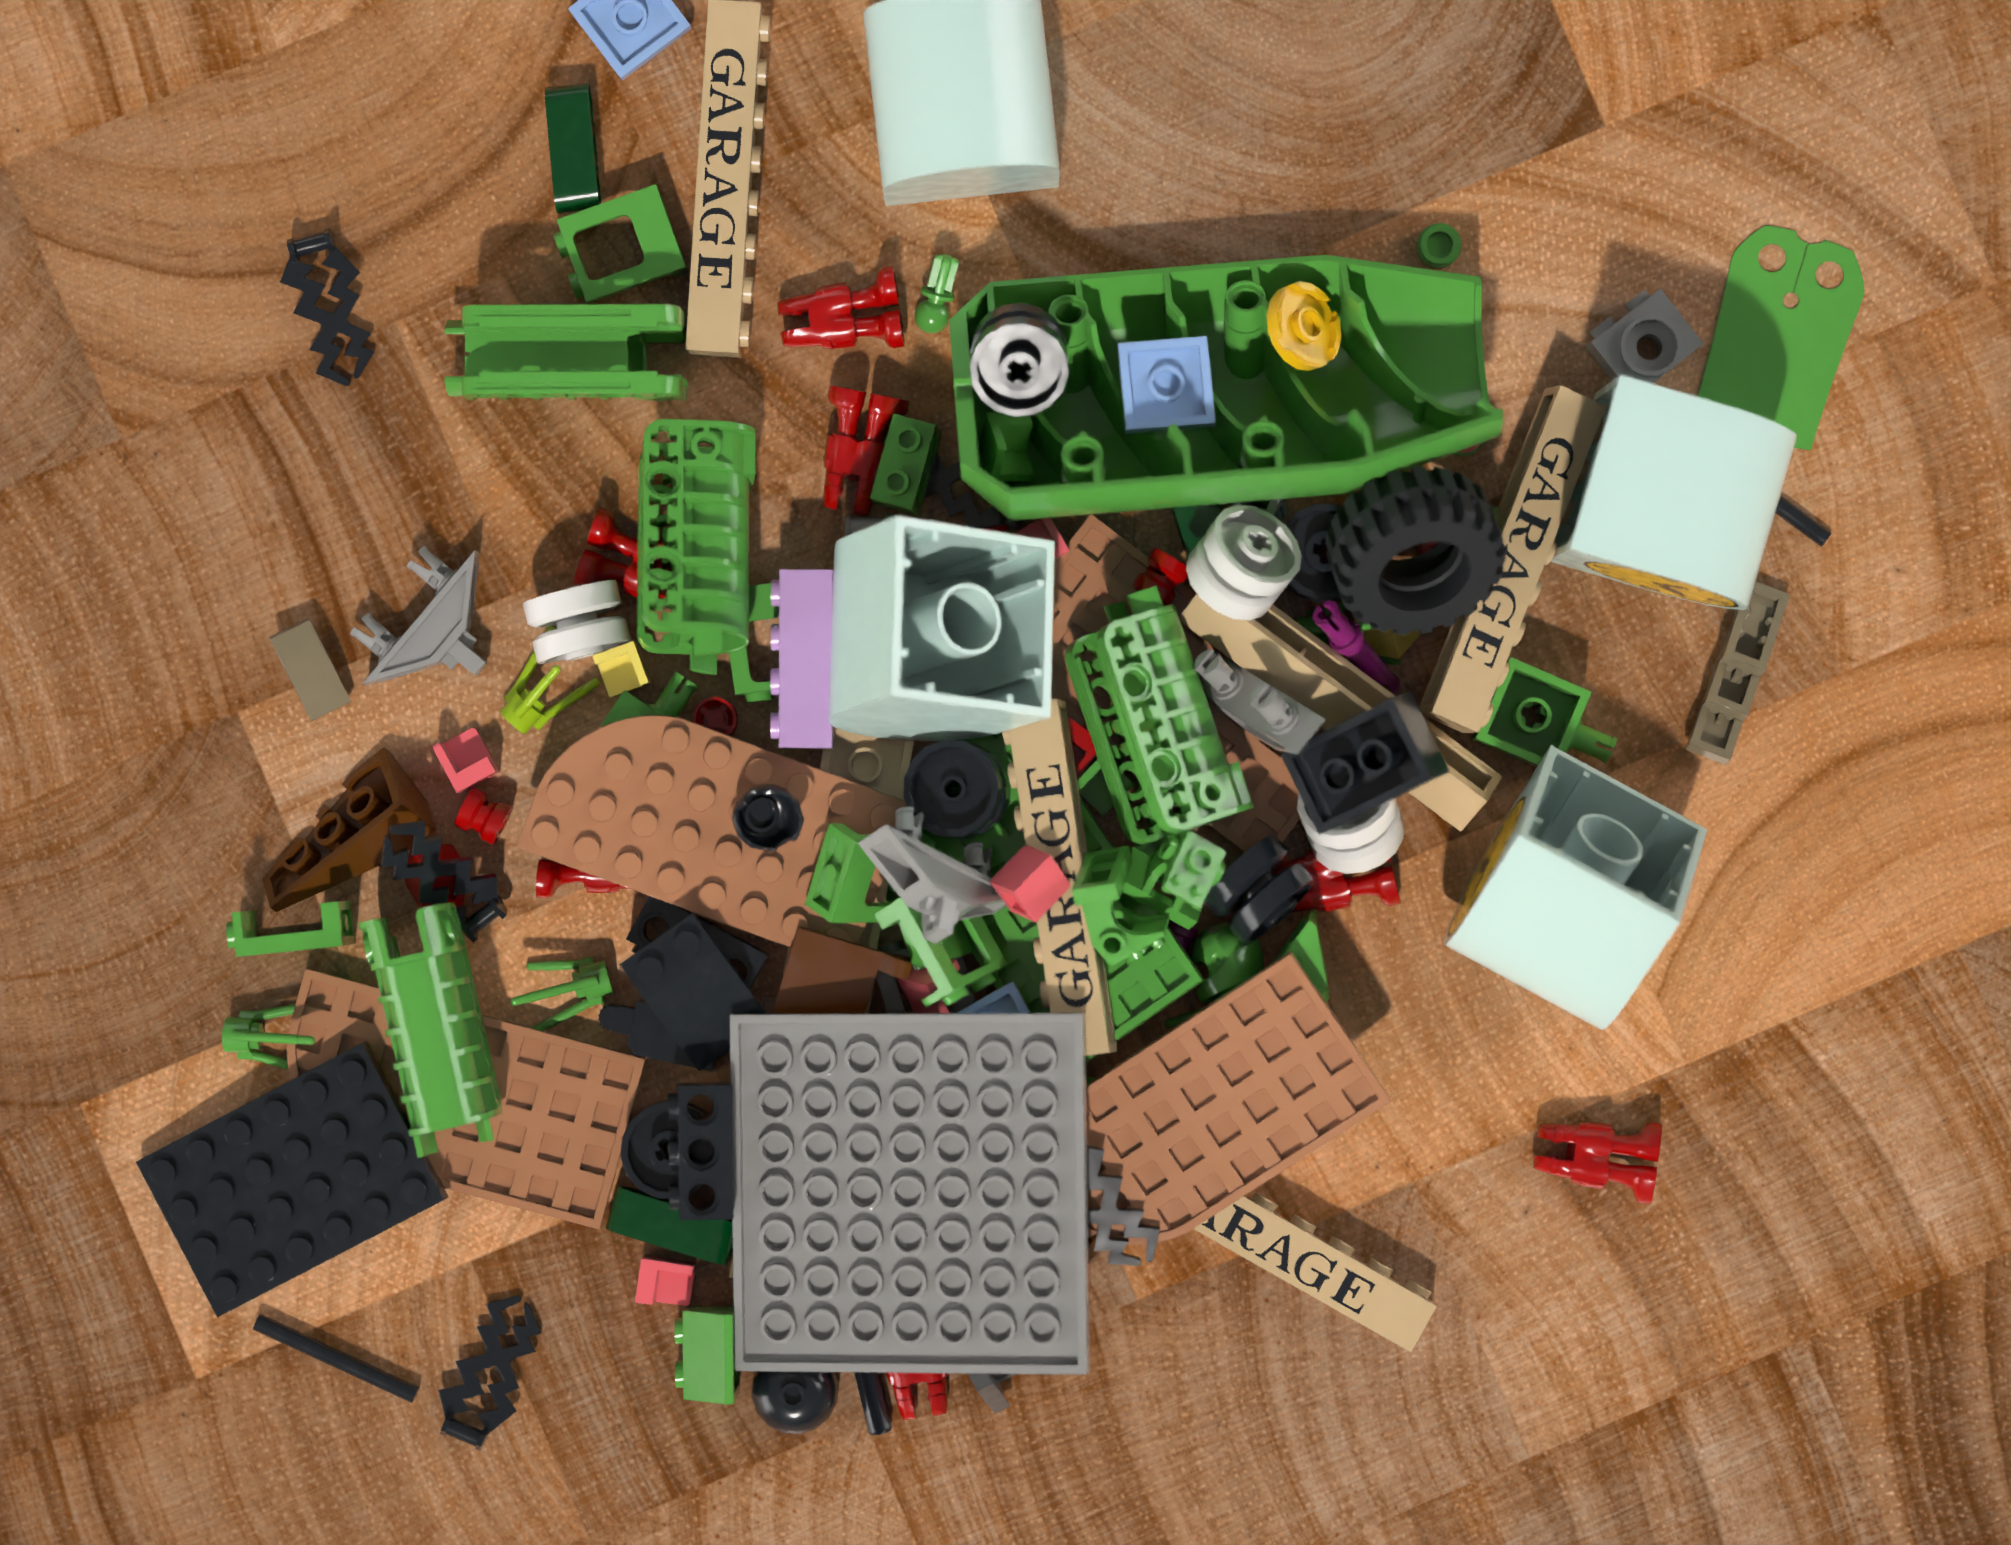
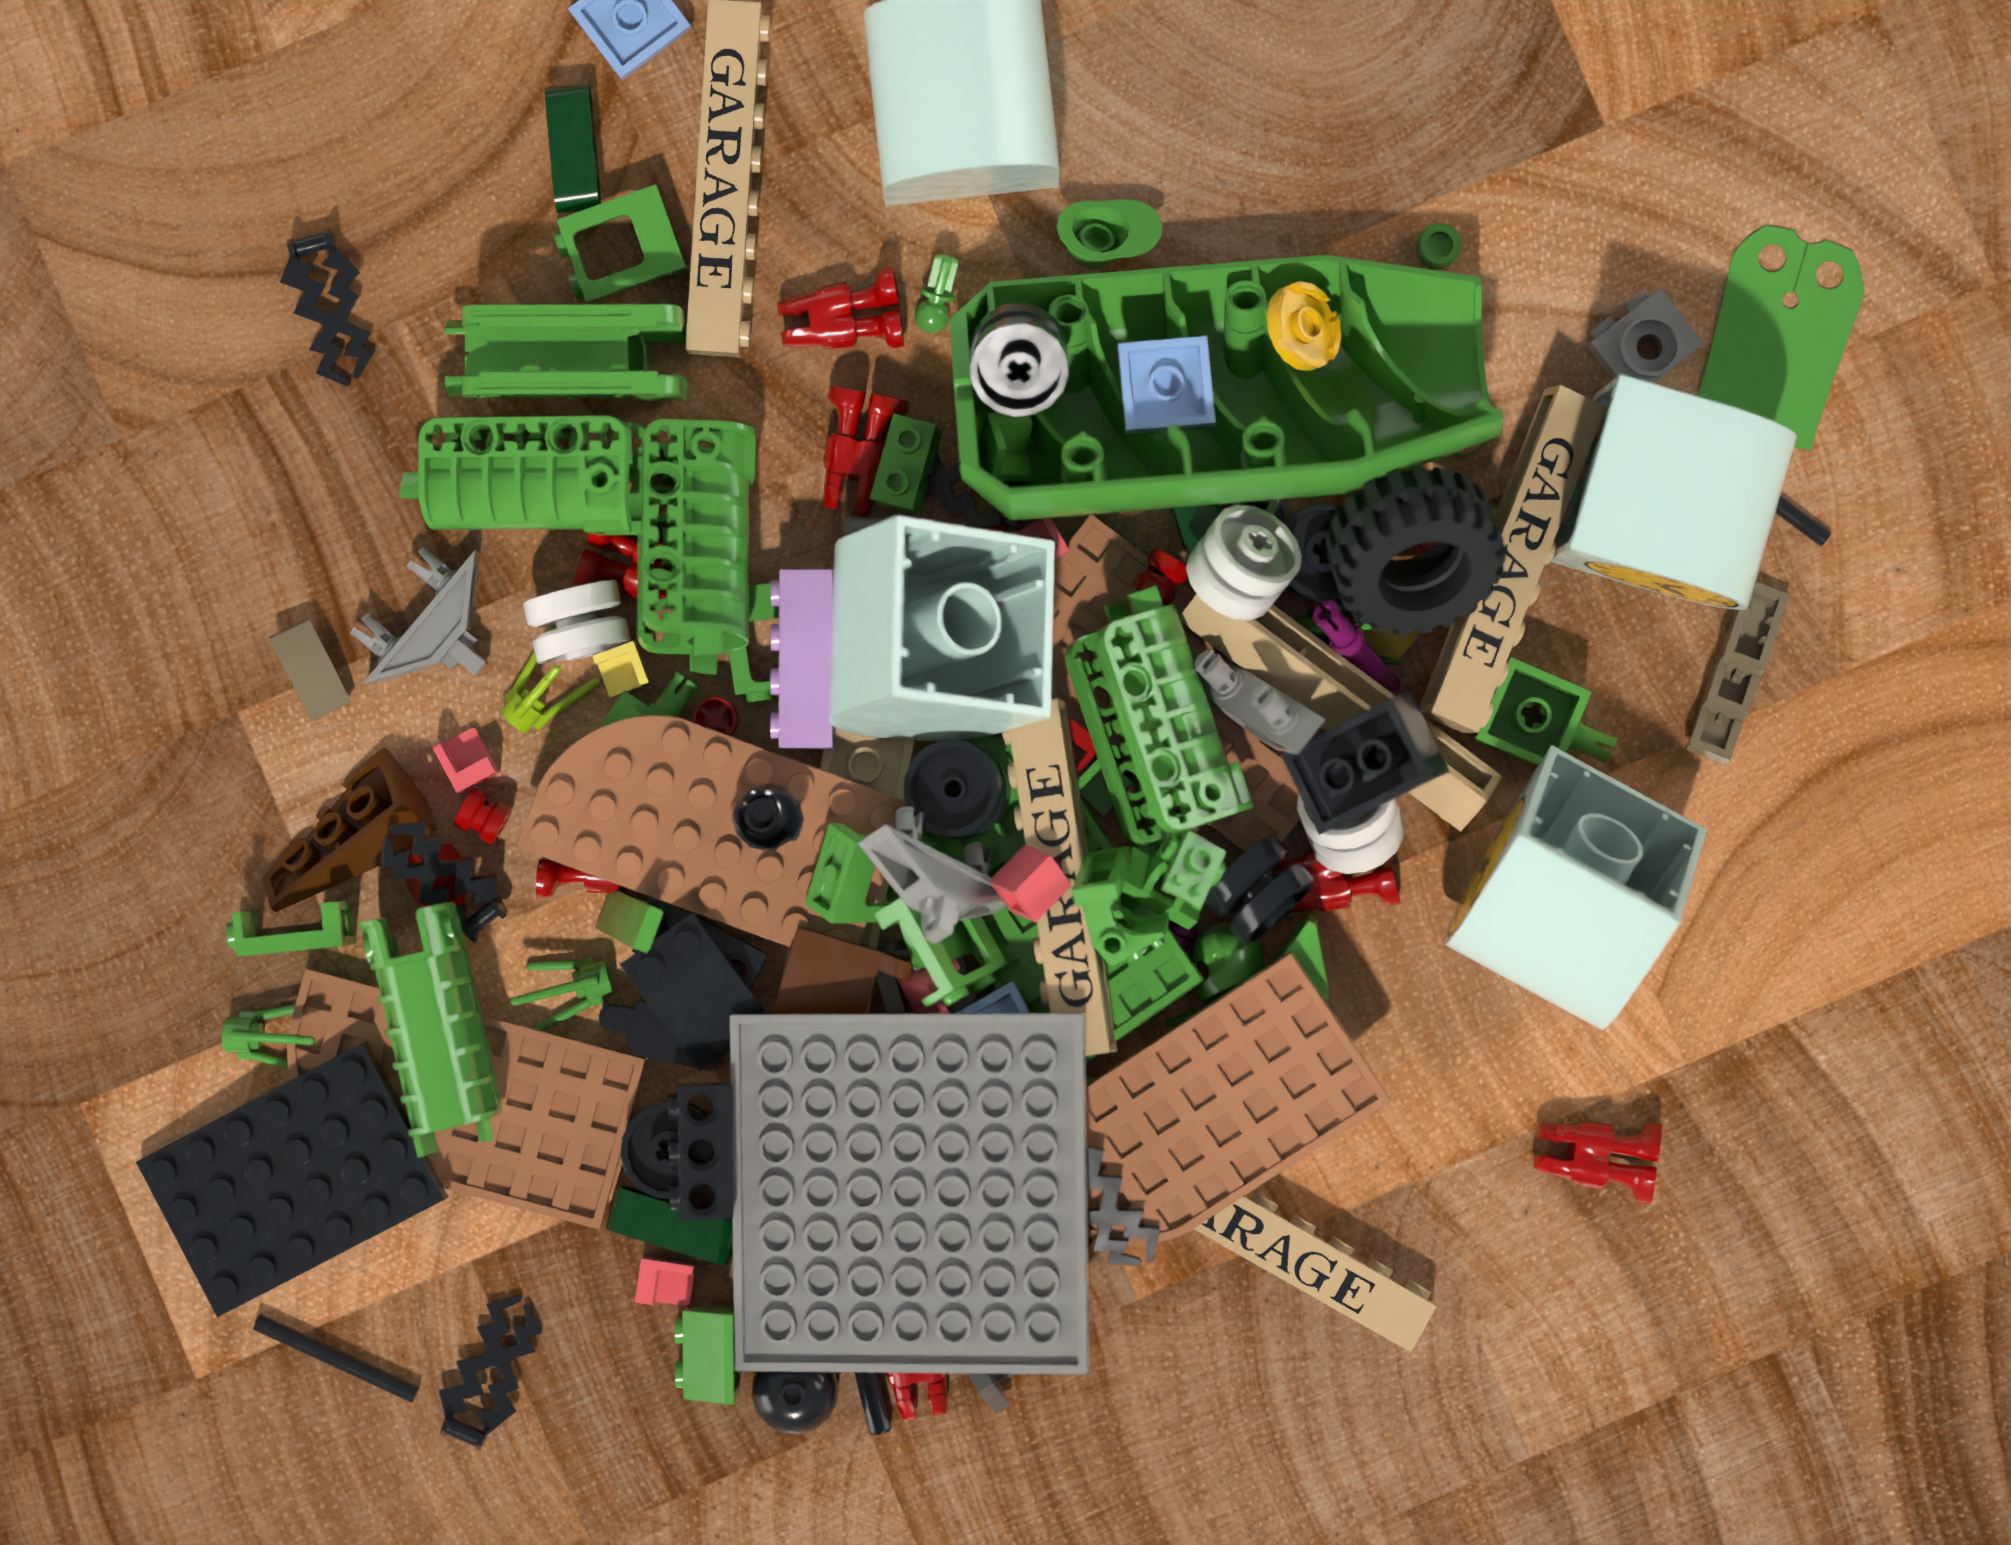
(525, 482): none -> bright green piece
(629, 920): none -> bright green tile
(1108, 230): none -> bright green piece

